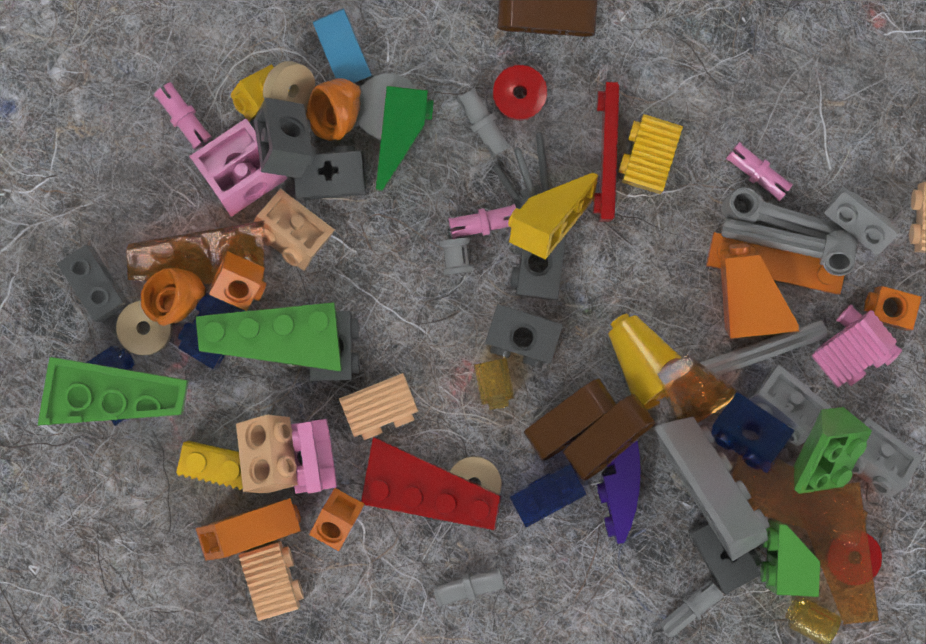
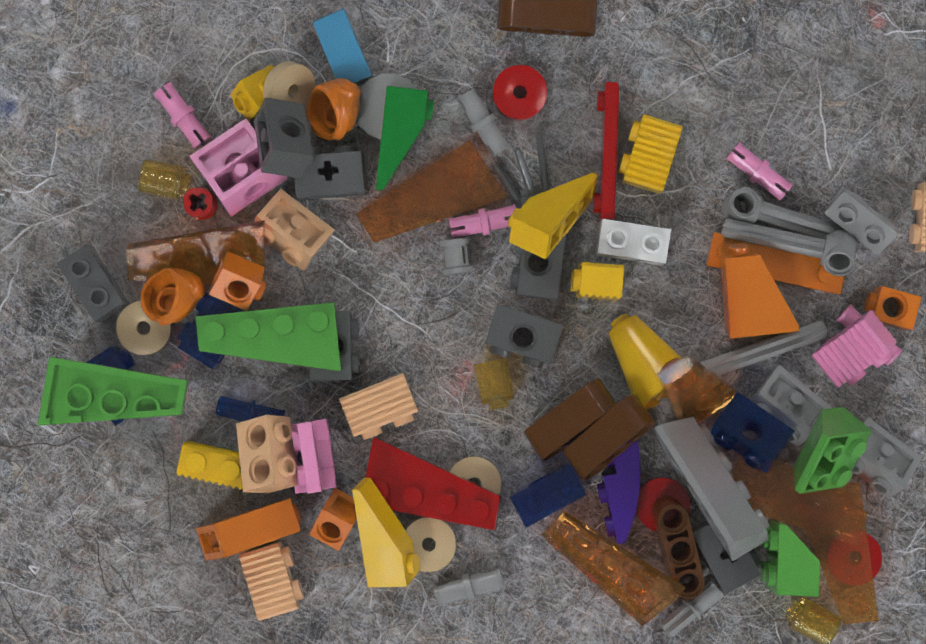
(164, 179): none -> clear yellow brick
(210, 201): none -> red bush
(243, 410): none -> clear blue axle
(384, 541): none -> yellow slope
(438, 192): none -> clear orange wing
(444, 539): none -> tan piece
(597, 281): none -> yellow brick
(617, 572): none -> clear orange wing
(632, 242): none -> white brick
(654, 489): none -> red piece
(671, 532): none -> reddish brown beam

